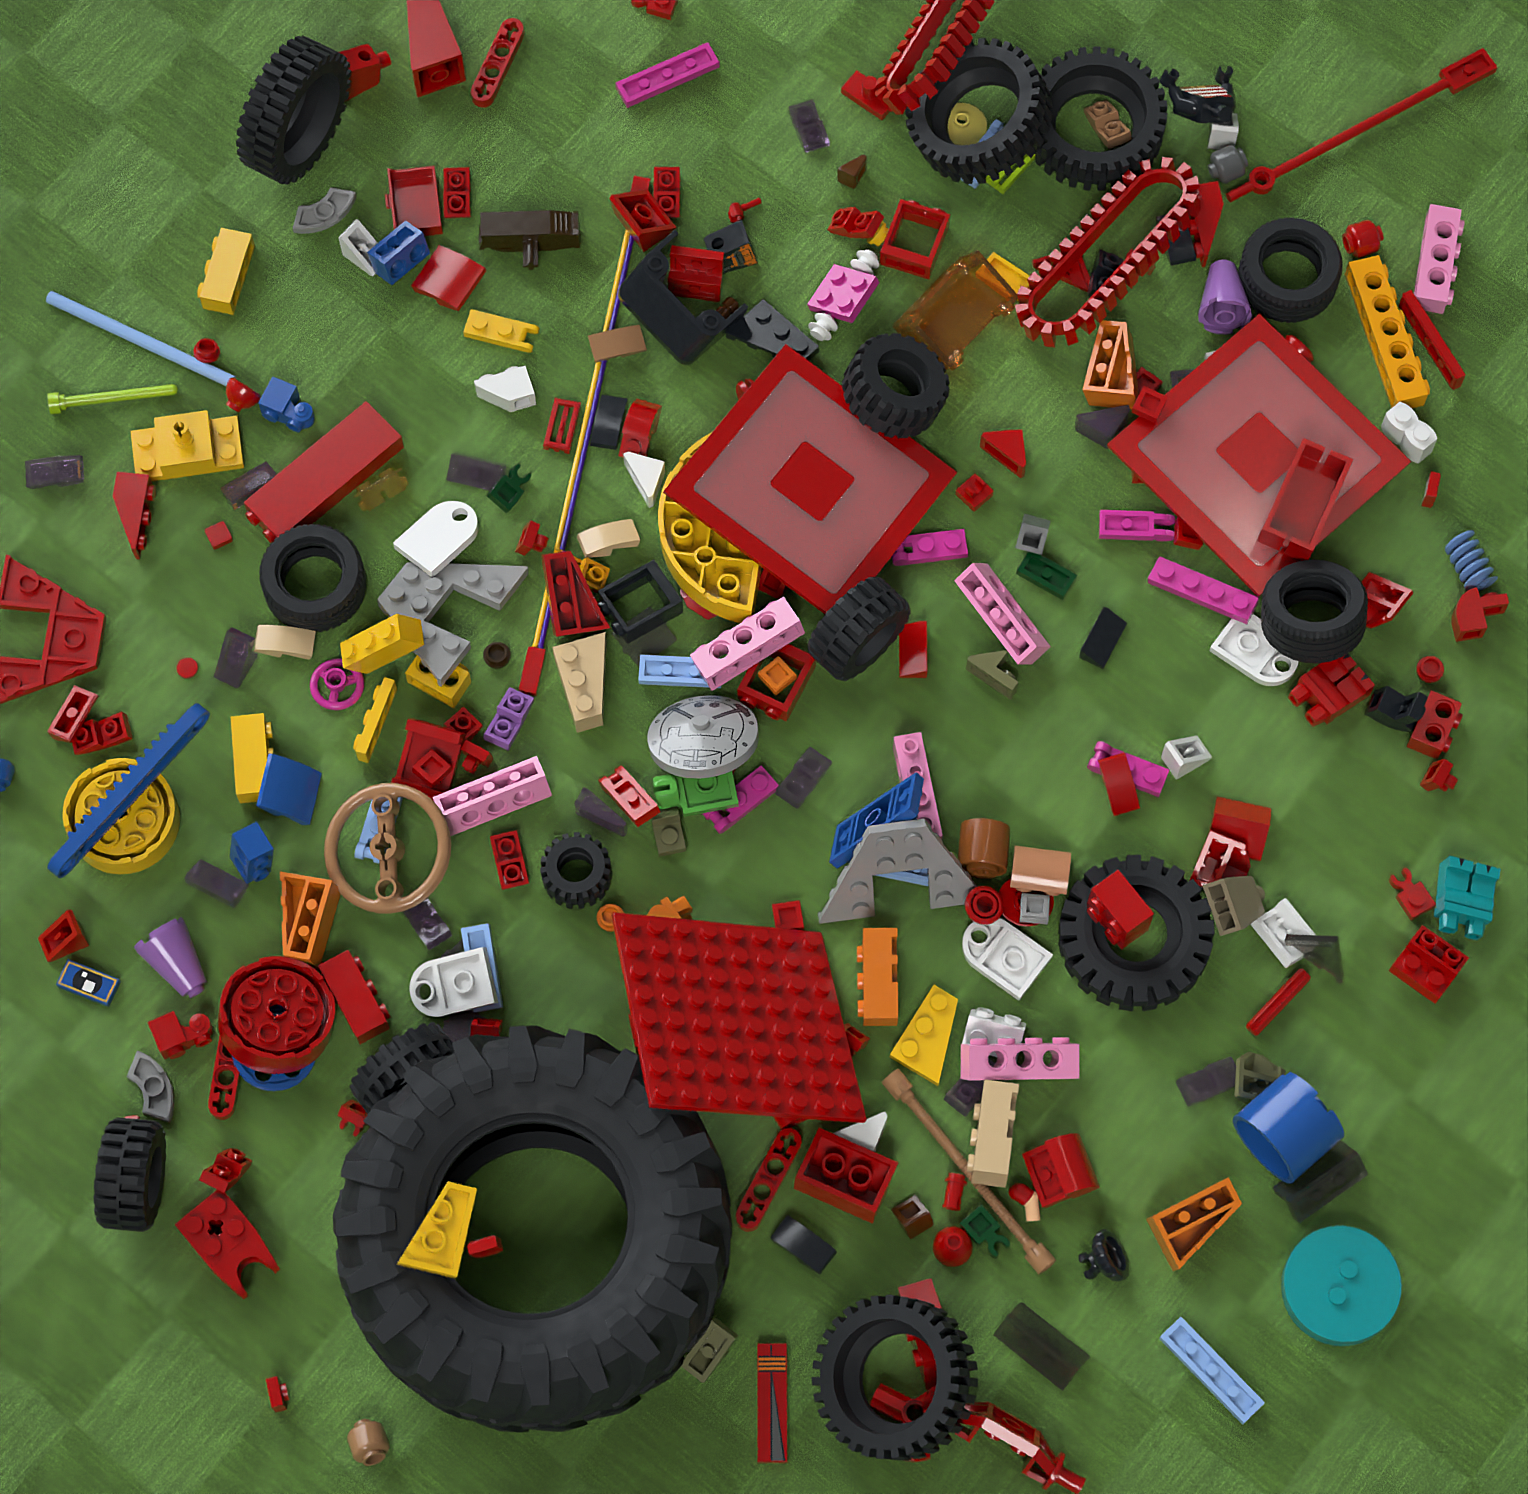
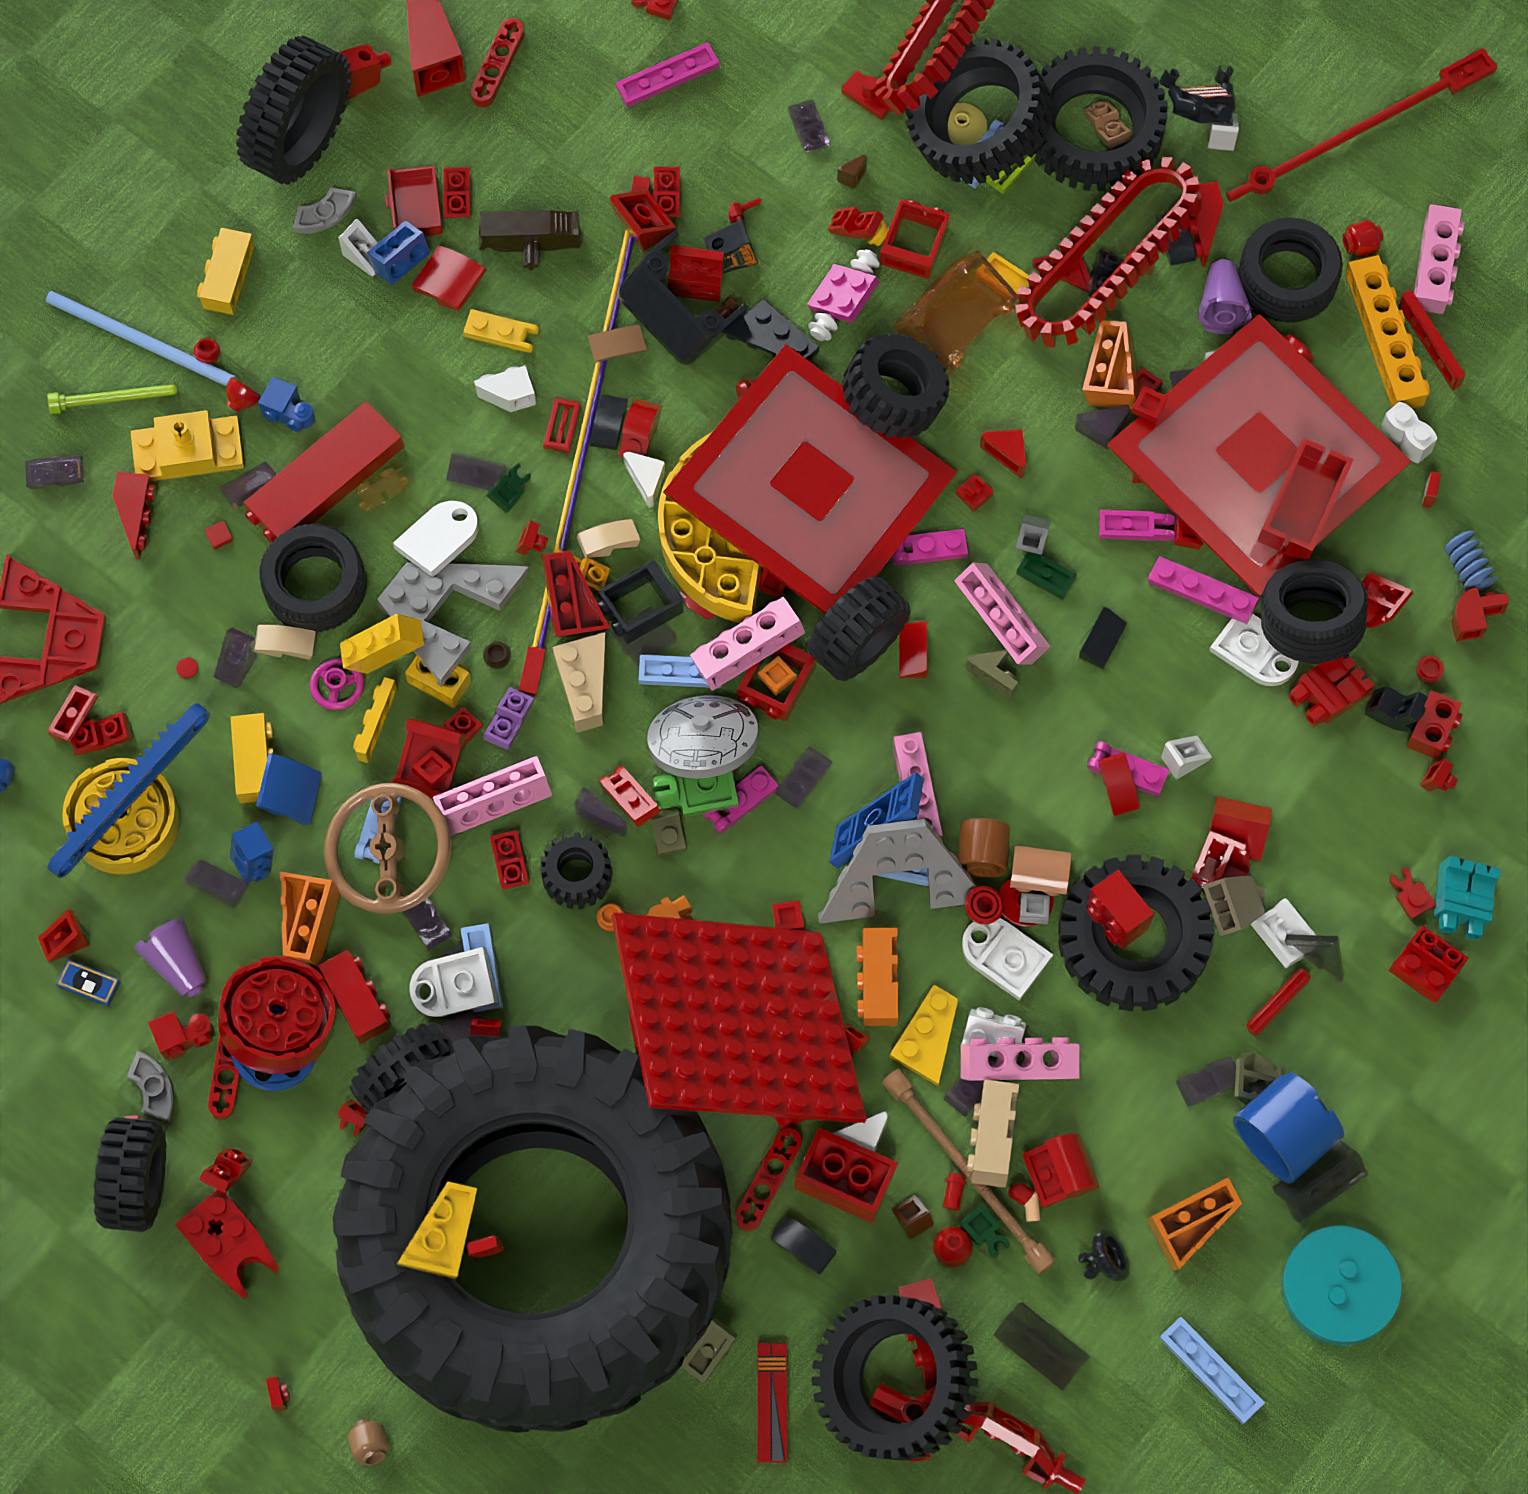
(475, 756): red tile -> none
(1227, 164): dark grey head -> none

